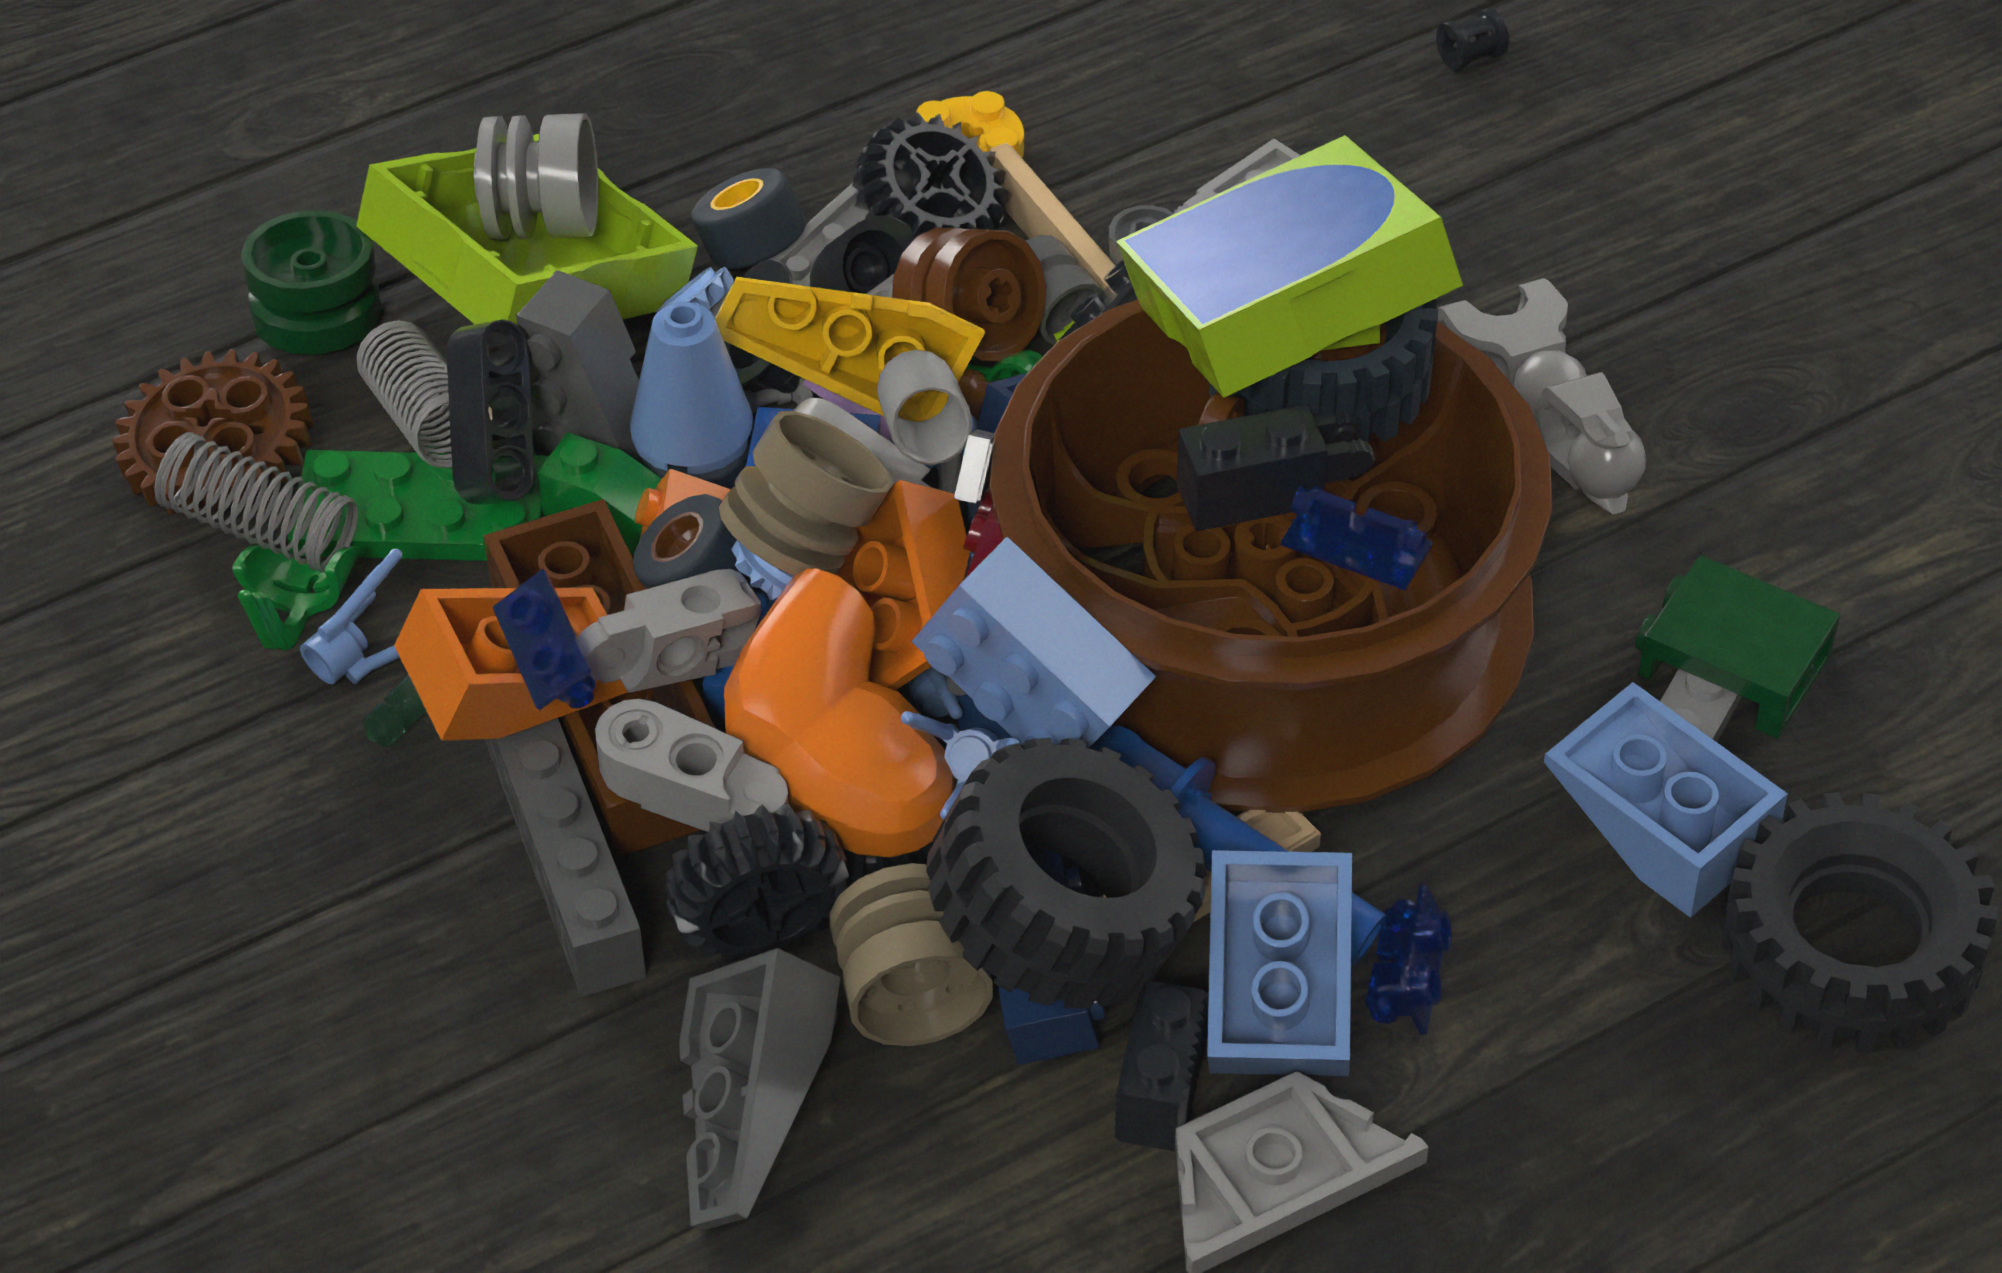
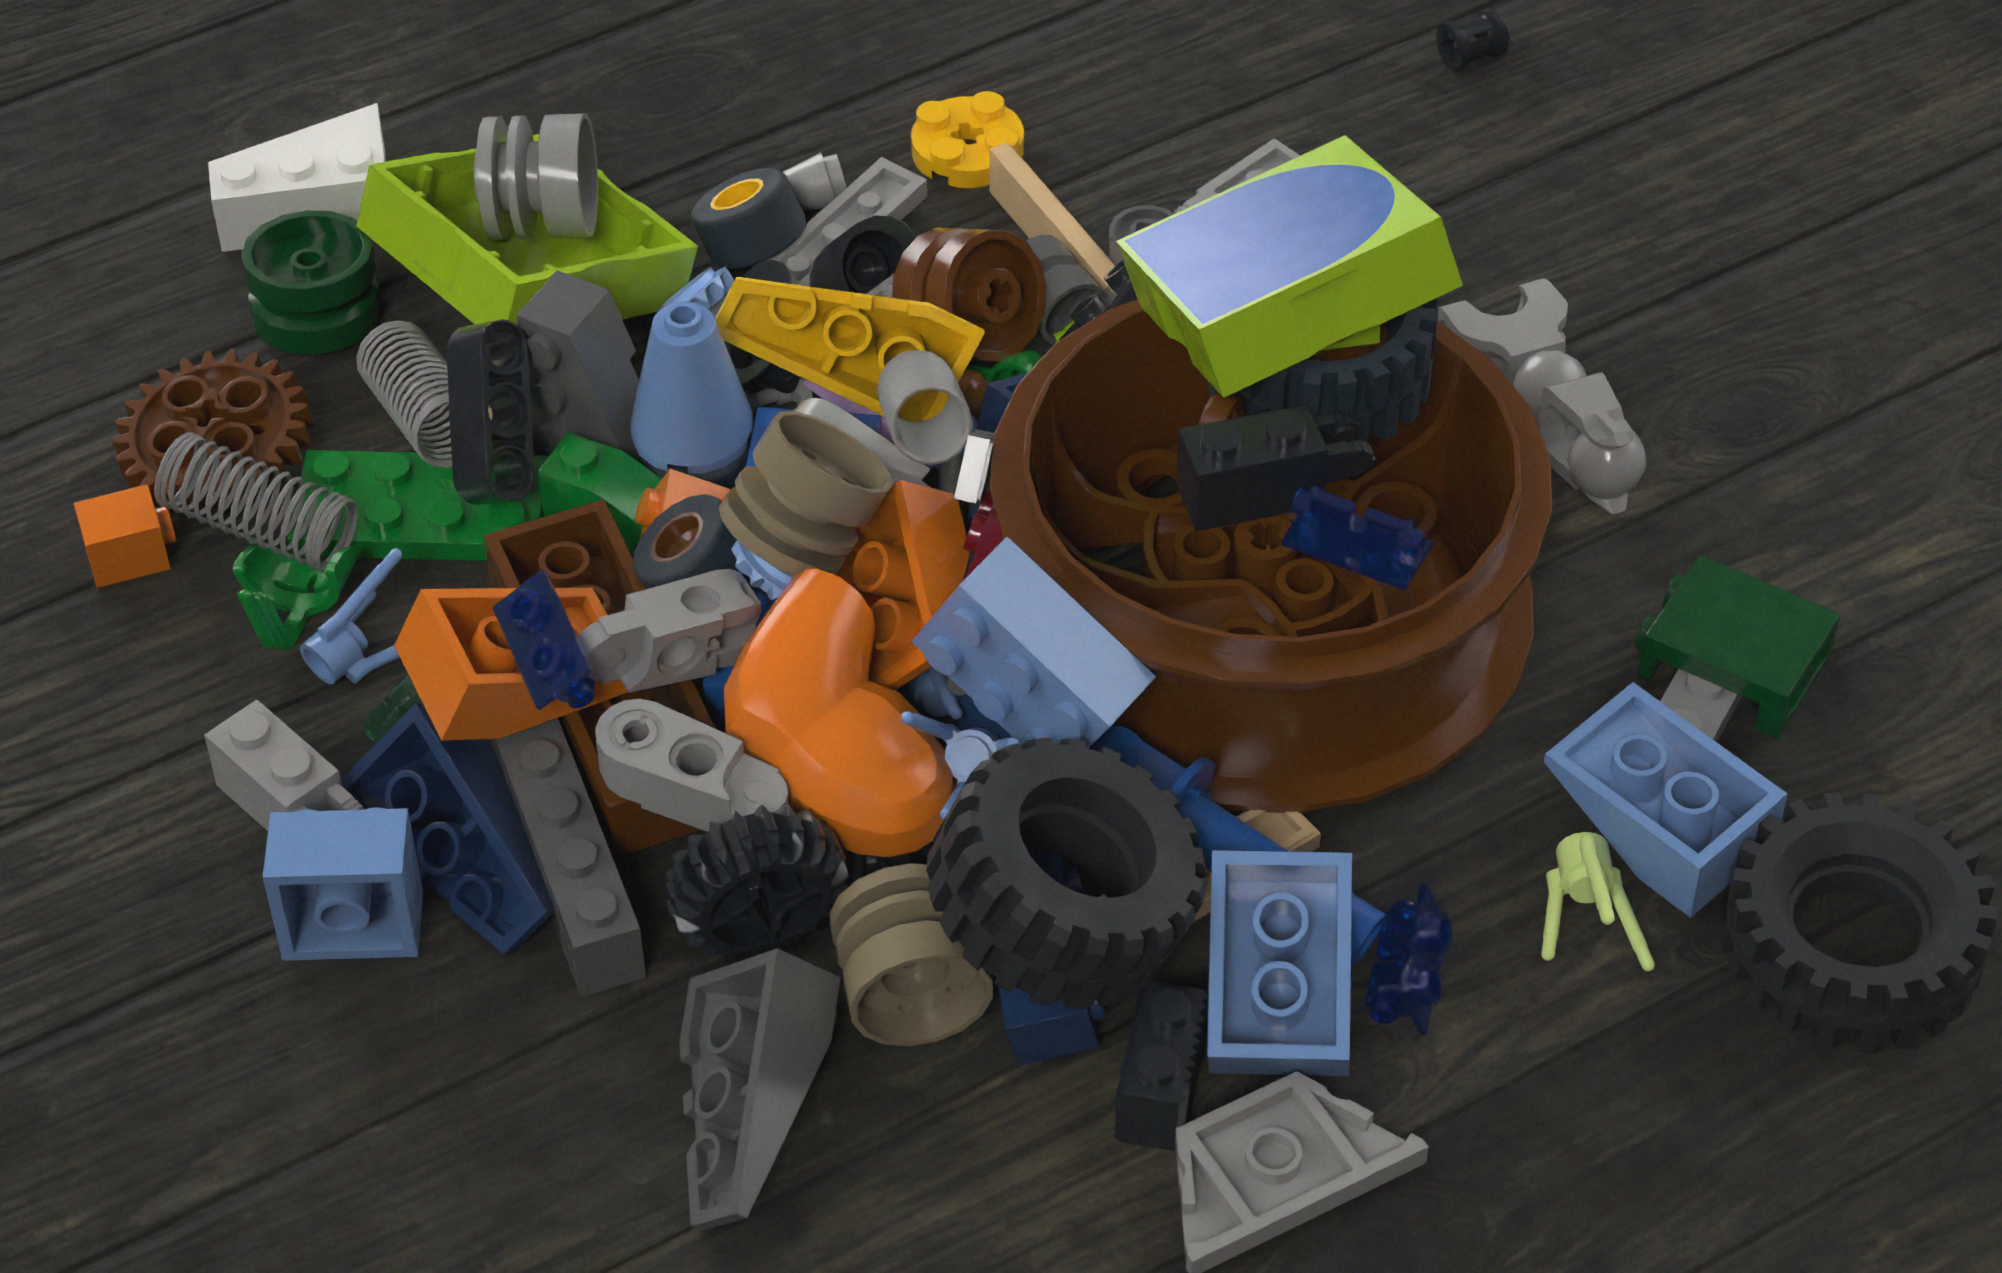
(125, 535): none -> orange brick
(272, 767): none -> light grey hinge
(298, 172): none -> white wedge
(343, 884): none -> medium blue brick
(461, 826): none -> dark blue wedge
(816, 181): none -> light grey cone
(914, 159): black gear -> none
(1588, 877): none -> yellowish green plant

